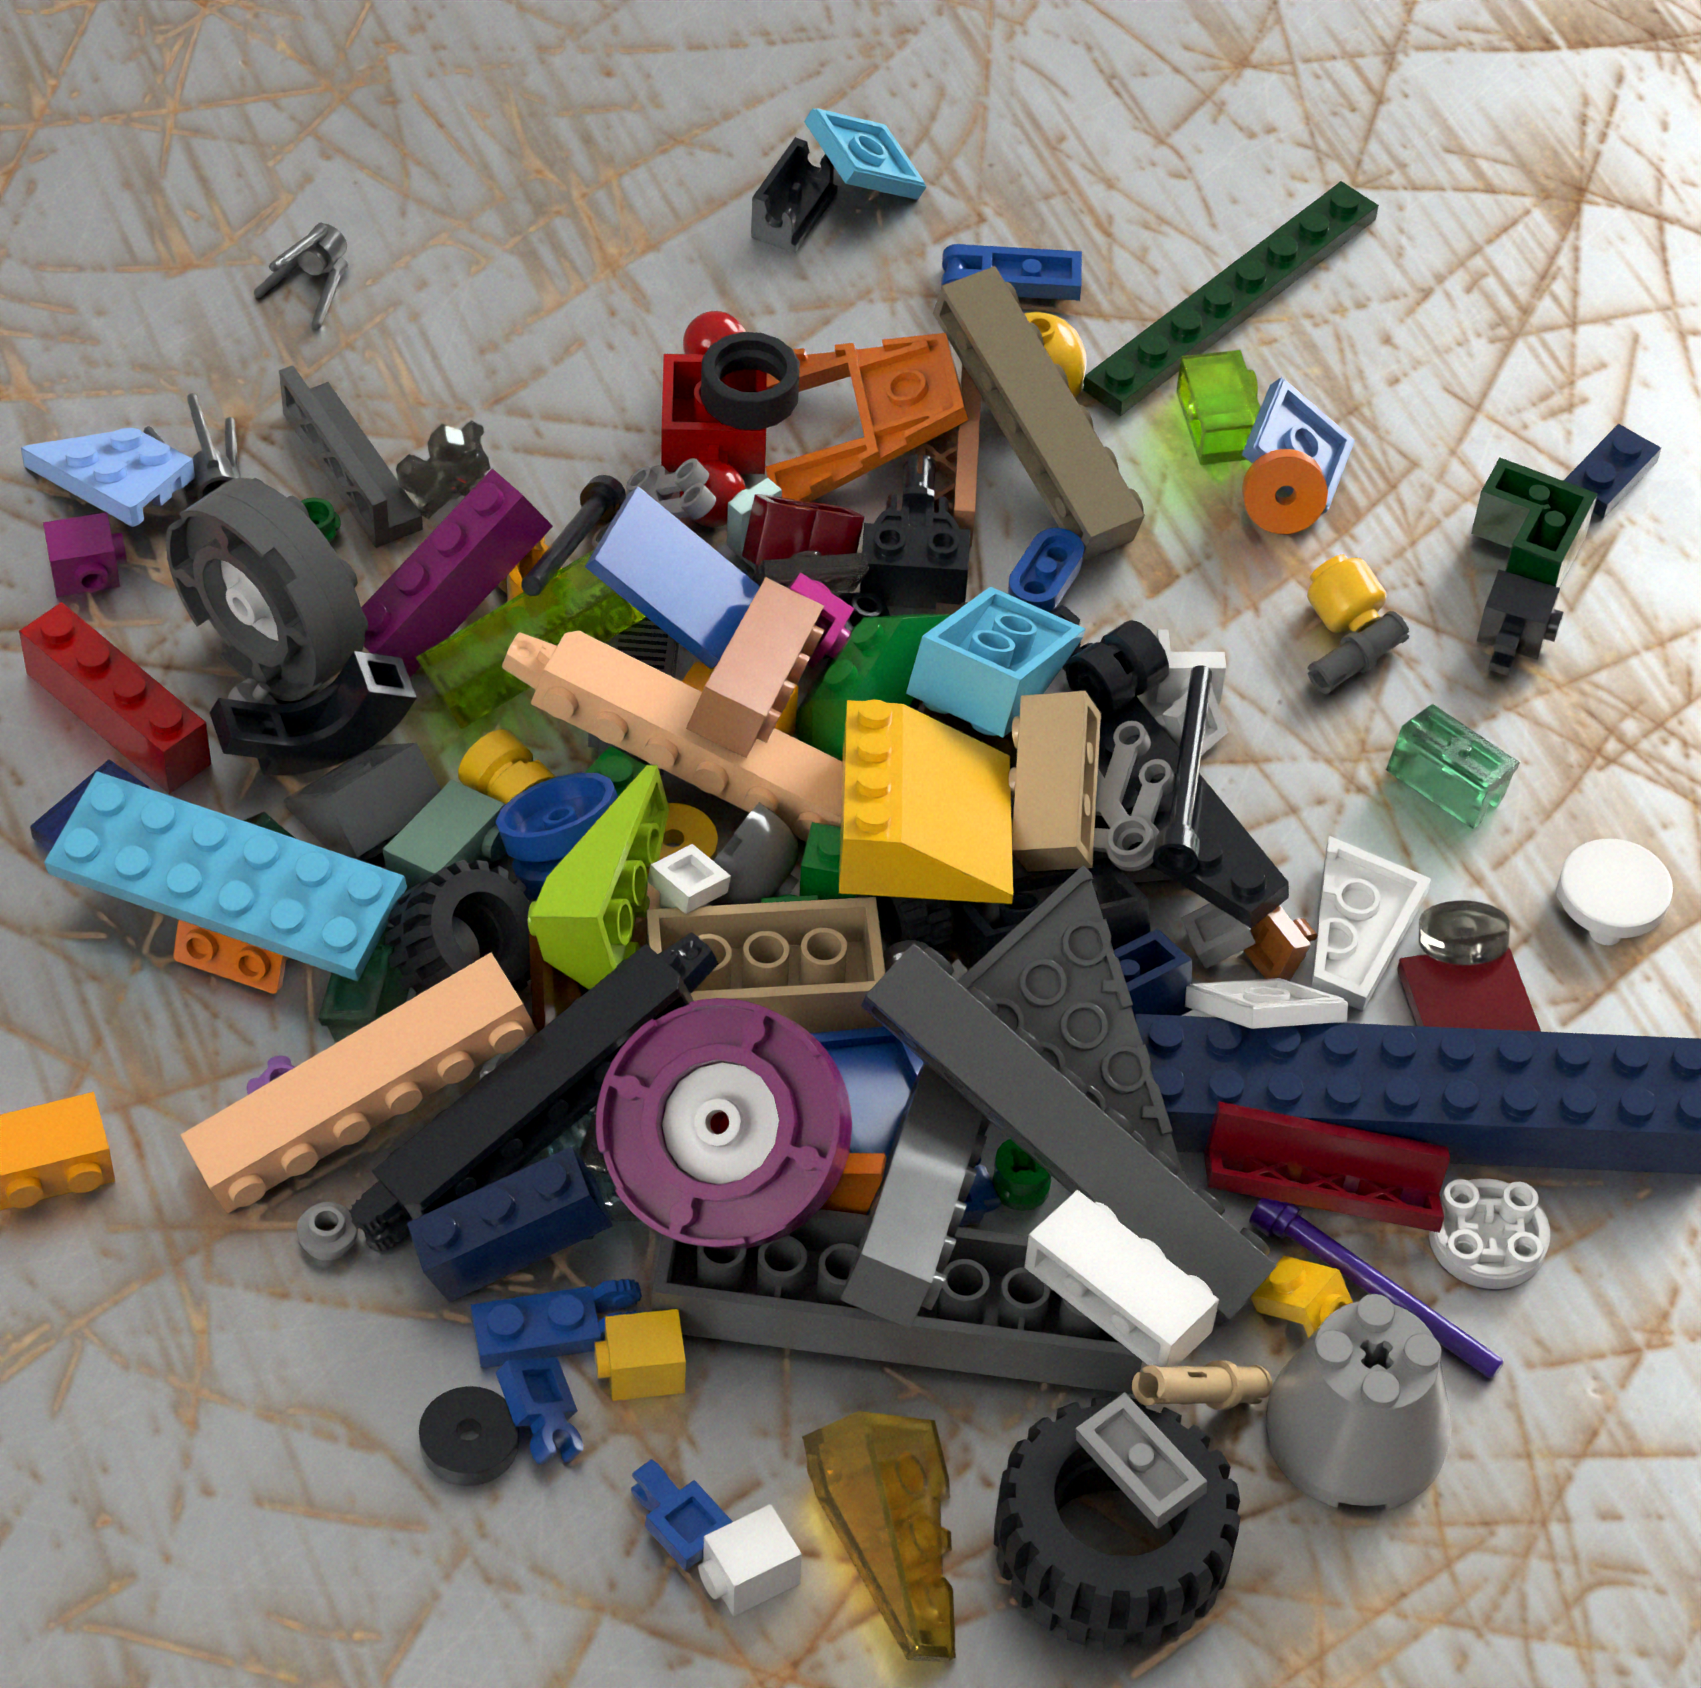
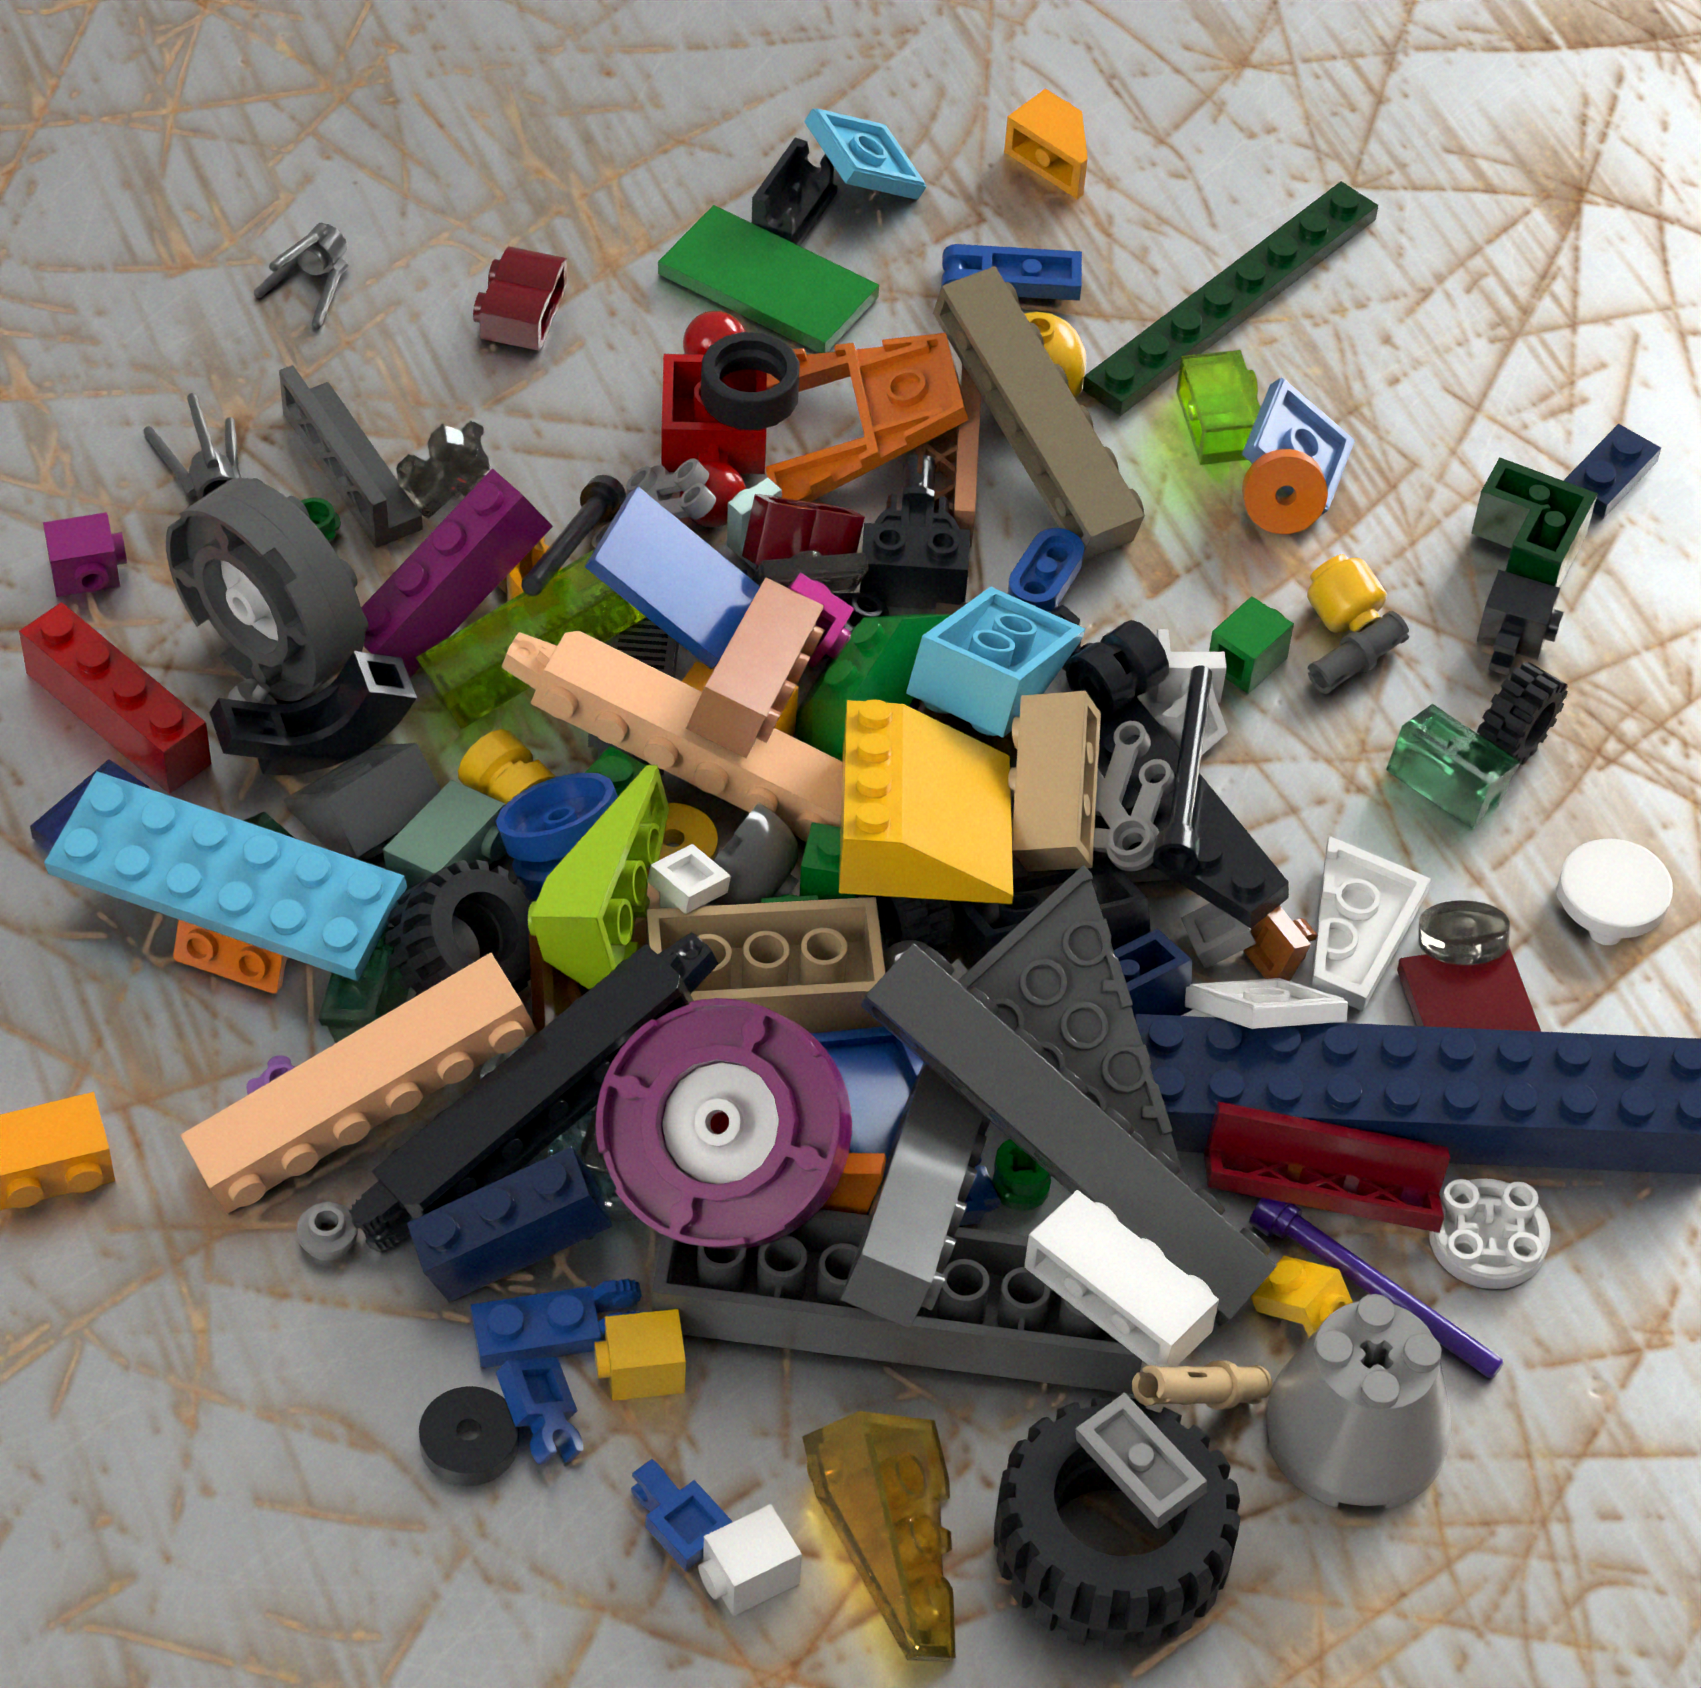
(113, 470): light blue wing -> none
(521, 298): none -> dark red brick
(768, 279): none -> green tile
(1050, 141): none -> light orange slope
(1254, 643): none -> green brick
(1523, 711): none -> black tyre

